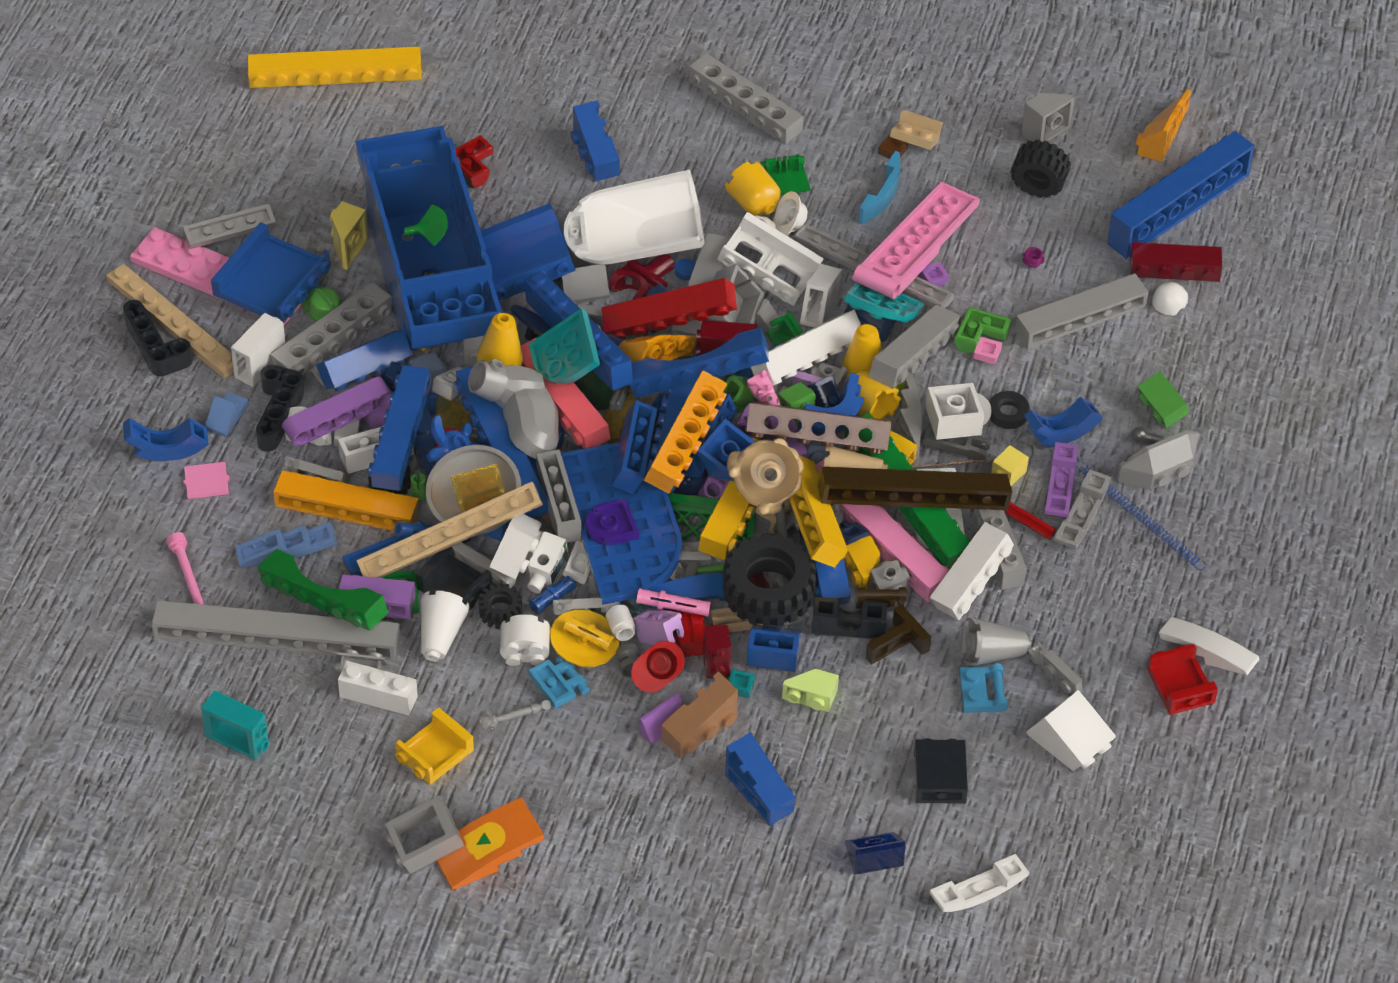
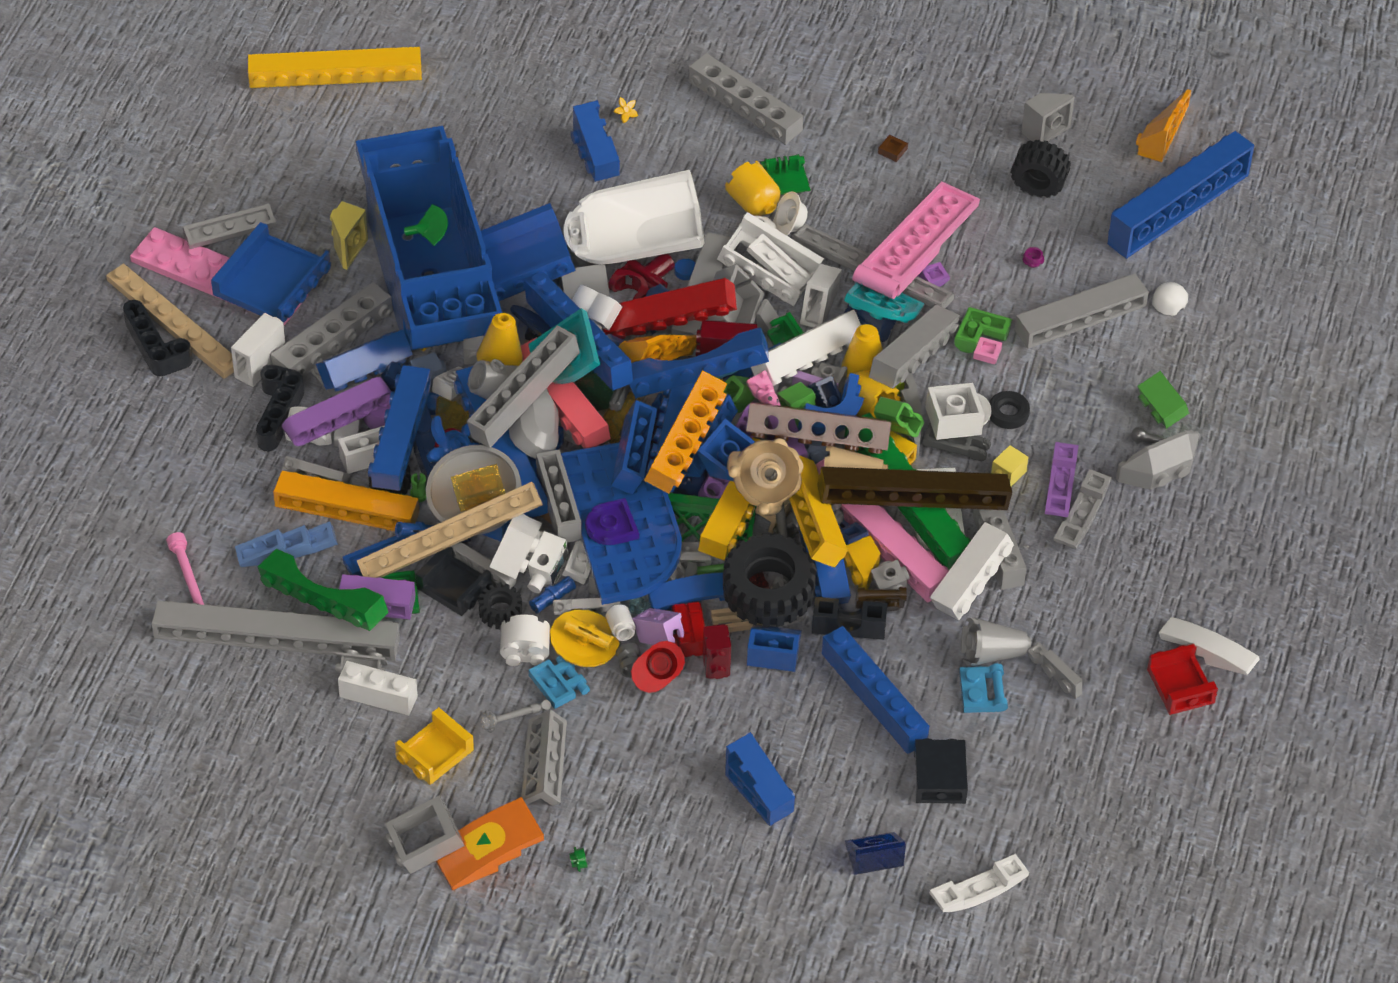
(168, 444): blue arch -> none
(206, 480): bright pink piece -> none
(225, 413): medium blue slope -> none
(235, 725): teal window -> none
(321, 302): bright green piece -> none
(440, 622): white cone -> none
(470, 160): red brick -> none
(523, 386): none -> light grey brick
(549, 755): none -> light grey fence
(578, 859): none -> green plate
(600, 308): none -> white brick
(626, 110): none -> yellow plant
(644, 597): bright pink pin -> none
(651, 722): medium lavender slope -> none
(703, 718): medium nougat wedge -> none
(742, 681): teal tile -> none
(778, 262): none -> white plate
(812, 689): yellowish green slope -> none
(874, 205): dark azure slope -> none
(874, 689): none -> blue brick
(901, 416): none -> bright green brick
(904, 631): dark brown bracket -> none
(917, 130): tan bracket -> none
(951, 464): sticker -> none
(1030, 521): red axle -> none
(1066, 426): blue arch -> none
(1073, 732): white slope -> none
(1144, 519): blue piece -> none
(1176, 261): dark red brick -> none

